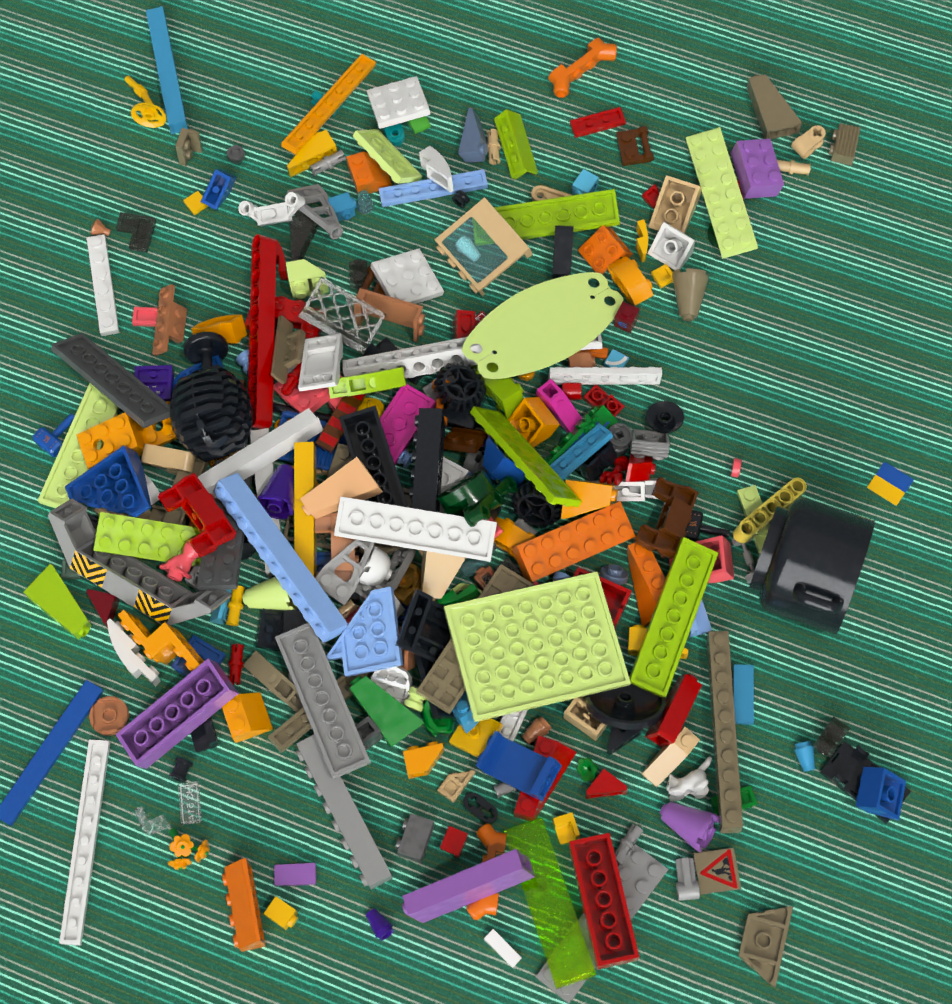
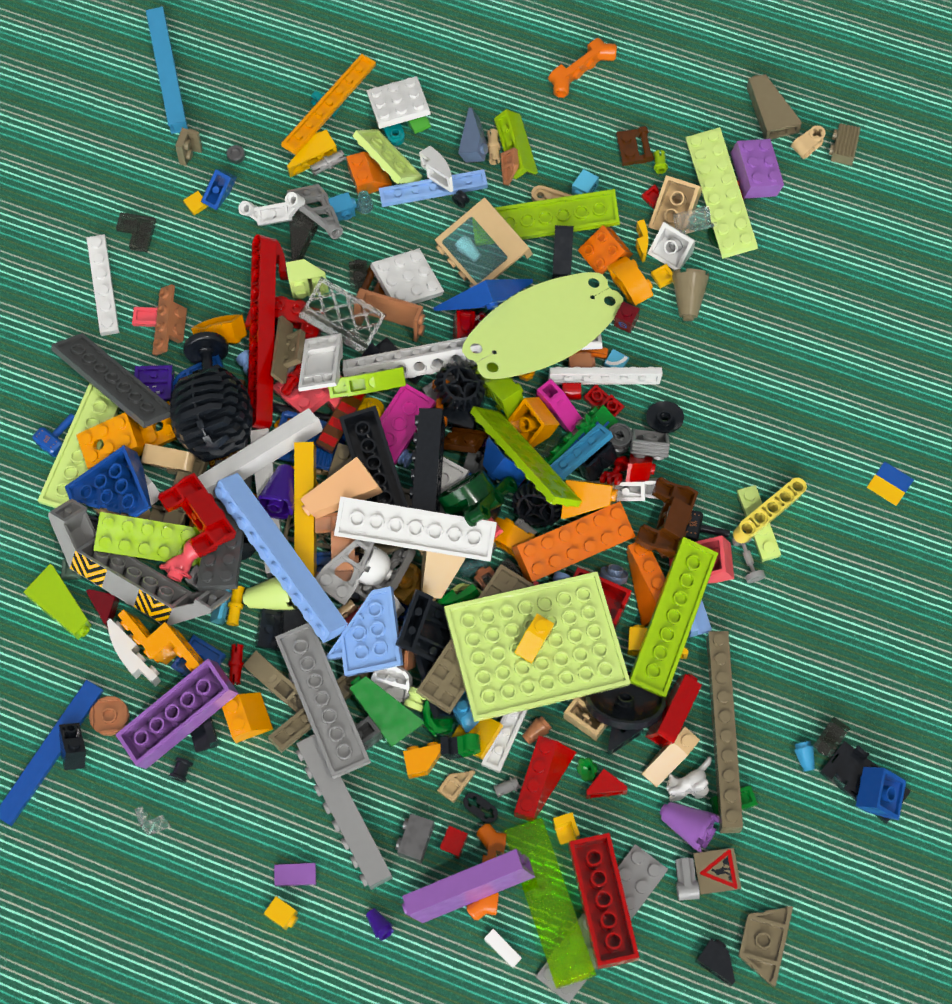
(72, 746): none -> black slope
(84, 843): white plate -> none
(98, 228): nougat rock -> none
(147, 109): yellow dish -> none
(182, 847): light orange plant -> none
(189, 803): clear tile -> none
(244, 906): orange slope -> none
(460, 746): none -> leg
(485, 294): none -> blue slope
(509, 165): none -> nougat tile
(518, 766): blue panel -> none
(534, 638): none -> yellow slope
(597, 122): red tile -> none
(627, 843): light grey pin -> none
(660, 163): none -> lime pin
(694, 220): none -> clear panel
(717, 961): none -> black slope
(736, 468): coral tile -> none
(743, 694): dark azure tile -> none
(794, 167): tan pin -> none
(812, 563): black piece -> none

